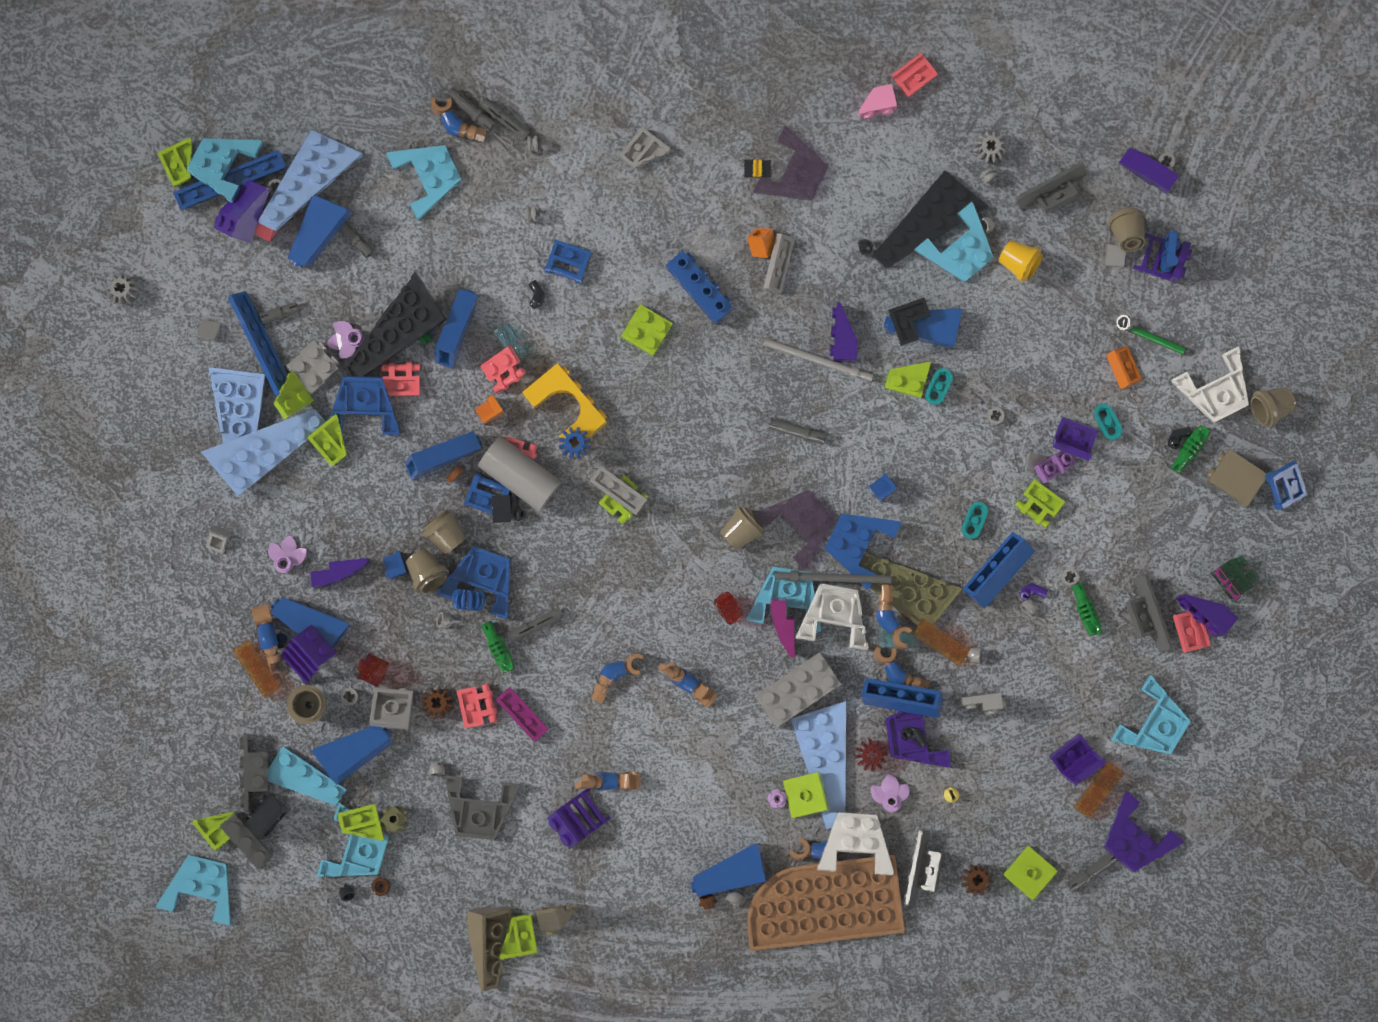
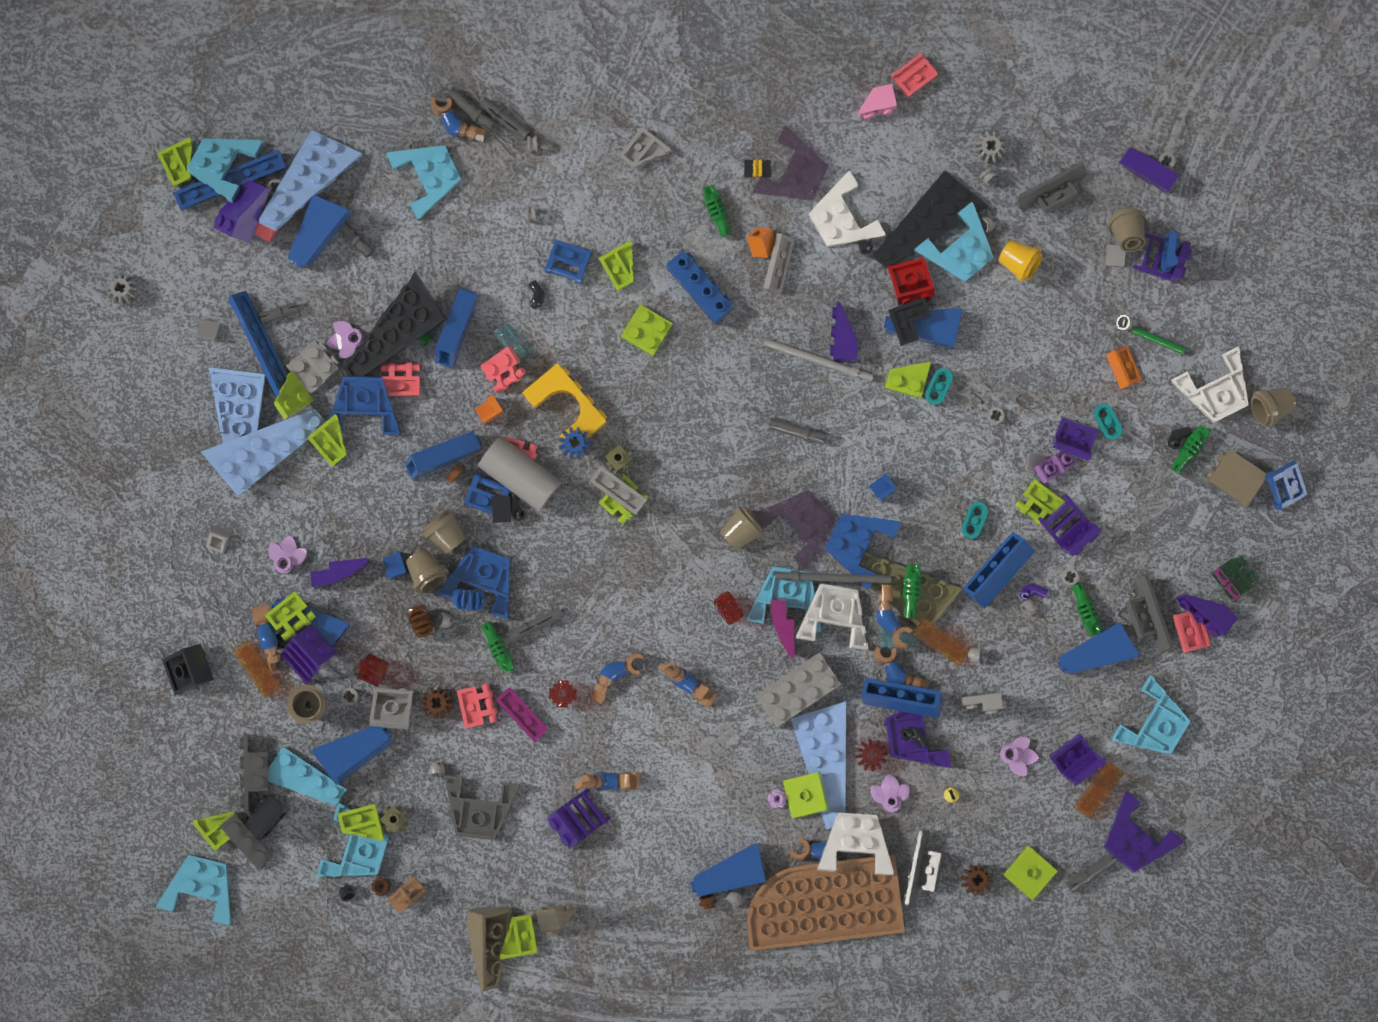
(187, 669): none -> black slope
(286, 611): none -> lime plate
(406, 895): none -> medium nougat hips
(420, 621): none -> reddish brown gear
(562, 702): none -> clear red brick
(619, 265): none -> lime wing
(621, 465): none -> olive brick
(716, 210): none -> green hinge
(835, 220): none -> white wing
(911, 281): none -> red plate
(911, 589): none -> green hinge
(1021, 755): none -> lavender plate
(1077, 534): none -> dark purple plate
(1103, 649): none -> blue slope

